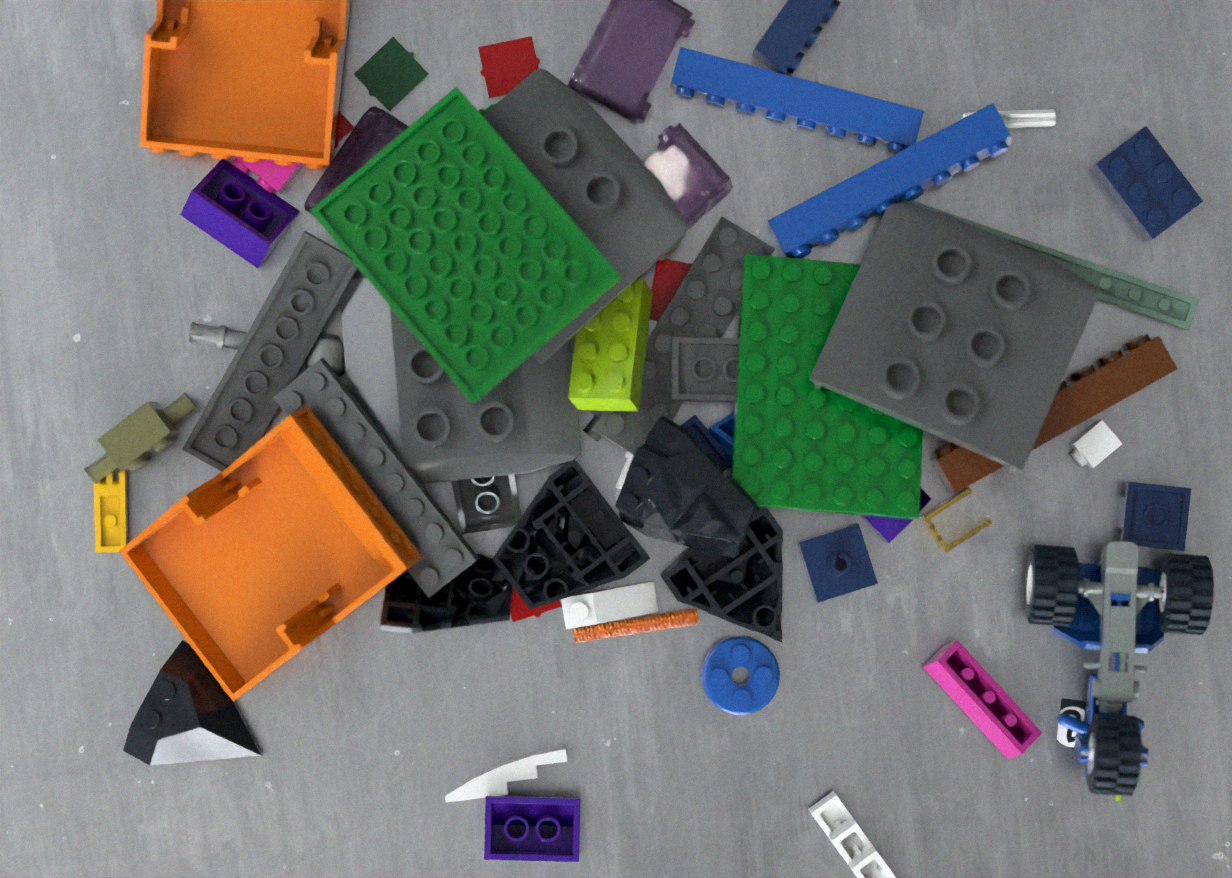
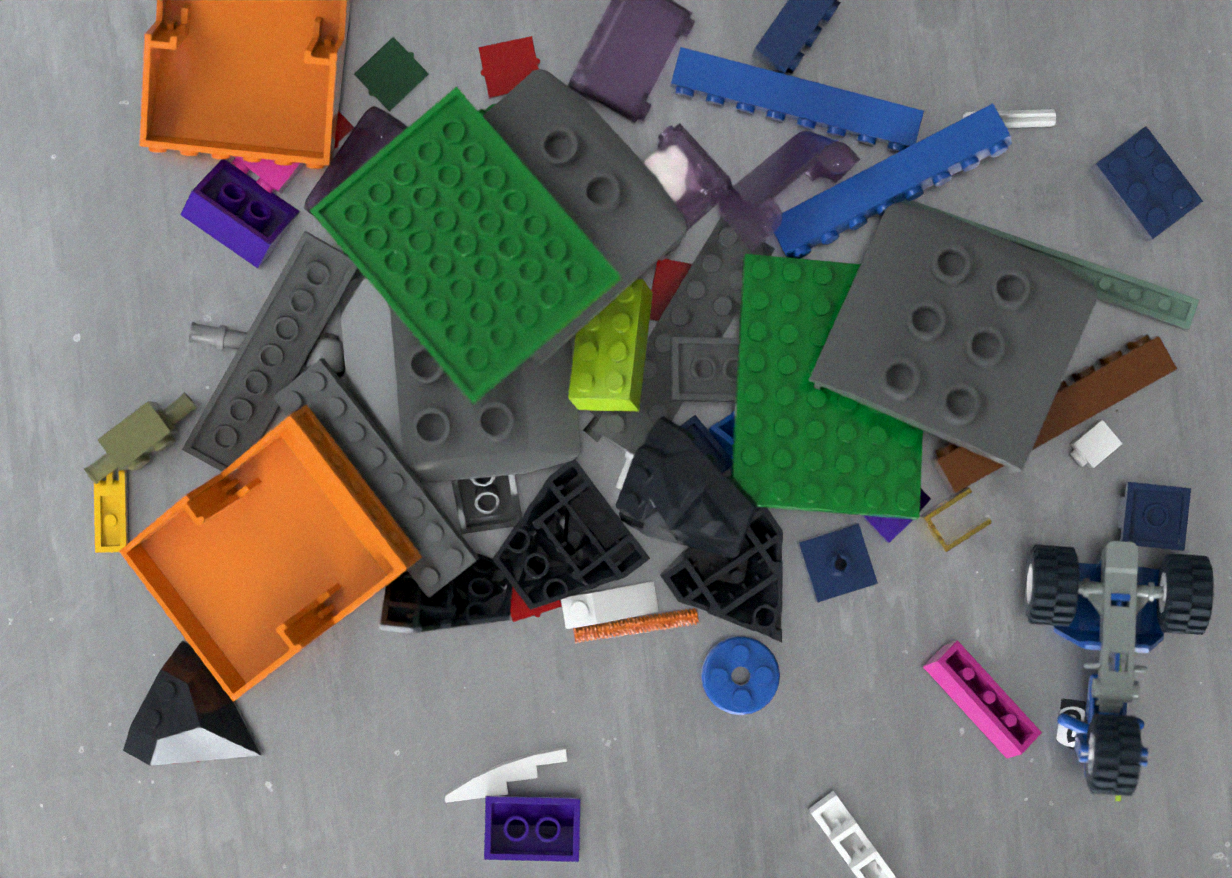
(750, 202): none -> clear purple windscreen

